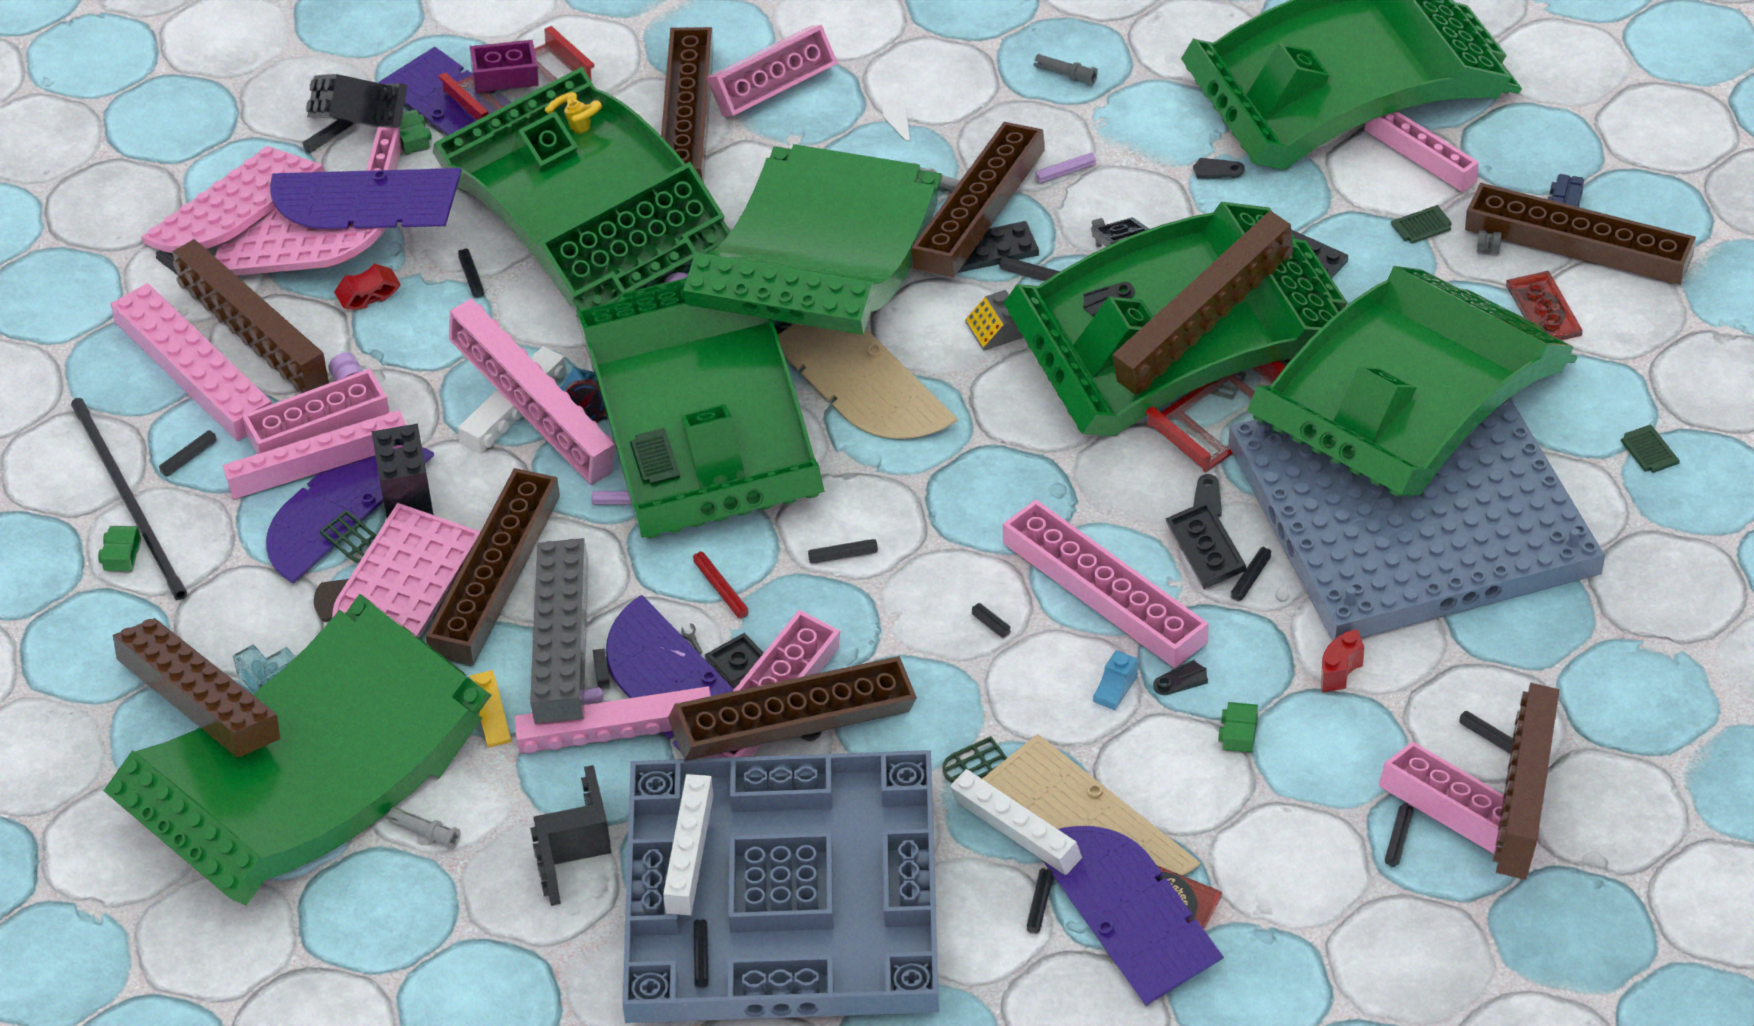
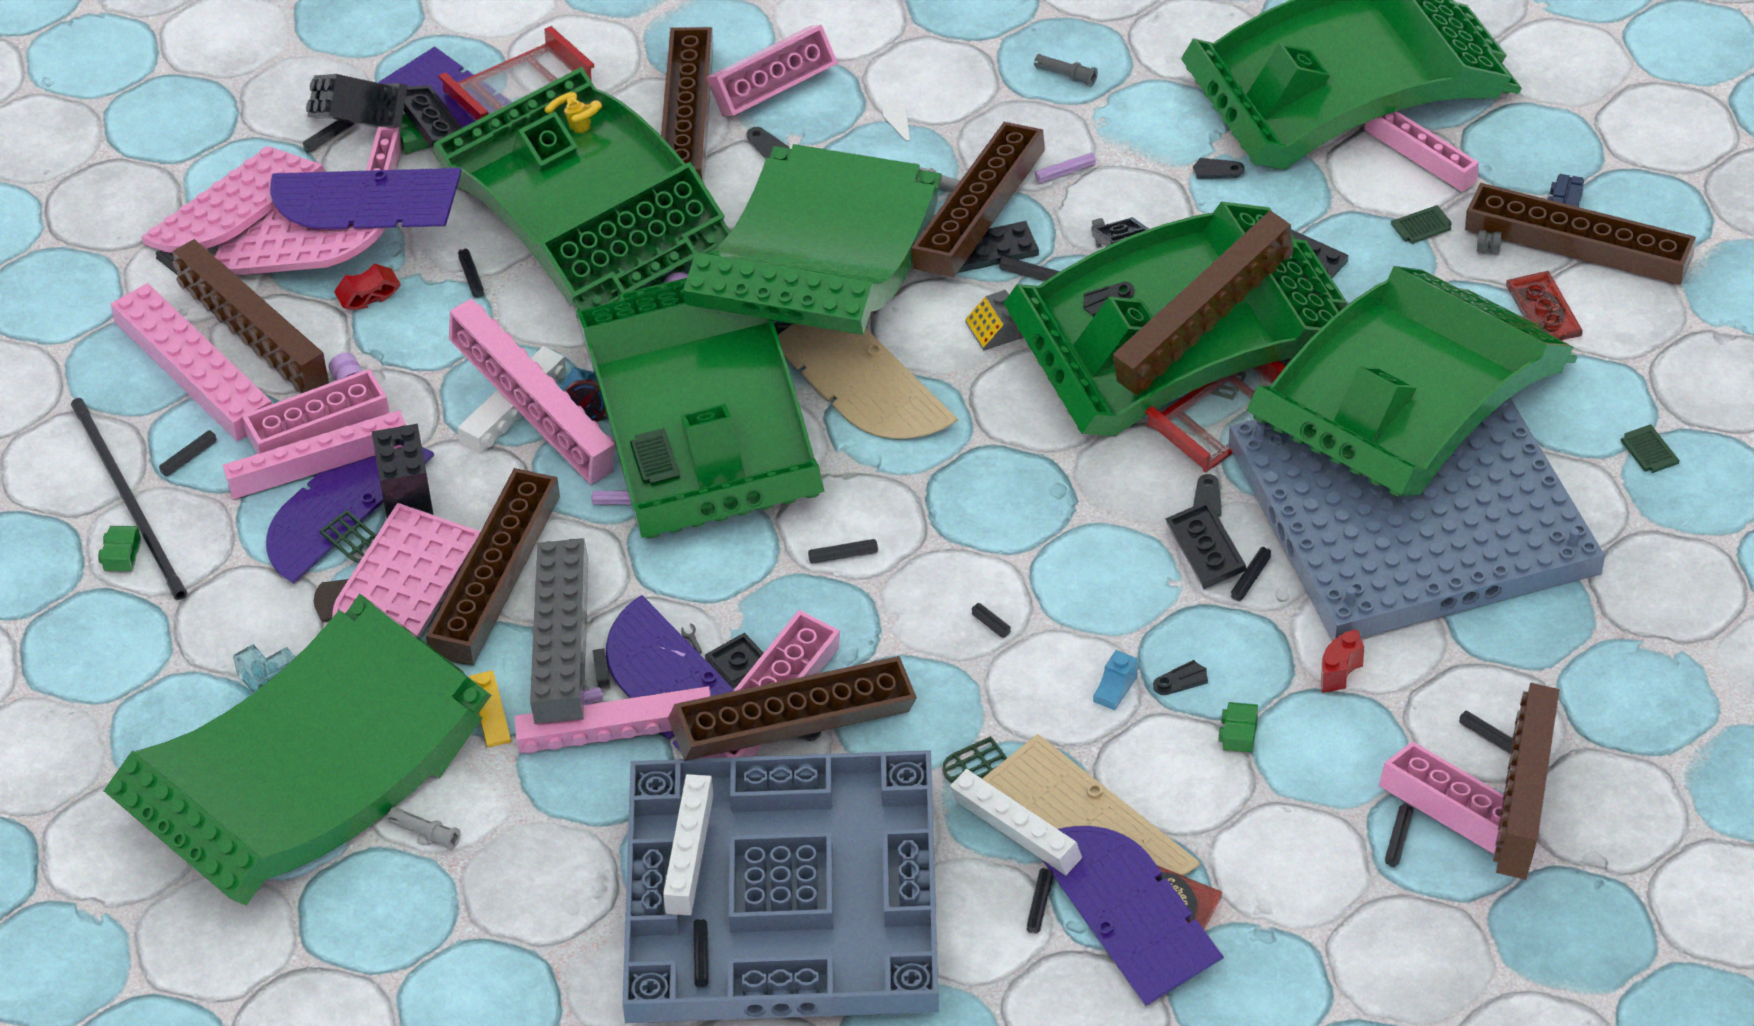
(196, 687): reddish brown brick -> none
(429, 114): none -> black plate
(504, 66): magenta brick -> none
(570, 835): black bracket -> none
(720, 584): red axle -> none
(764, 142): none -> black piece
(1105, 583): bright pink brick -> none

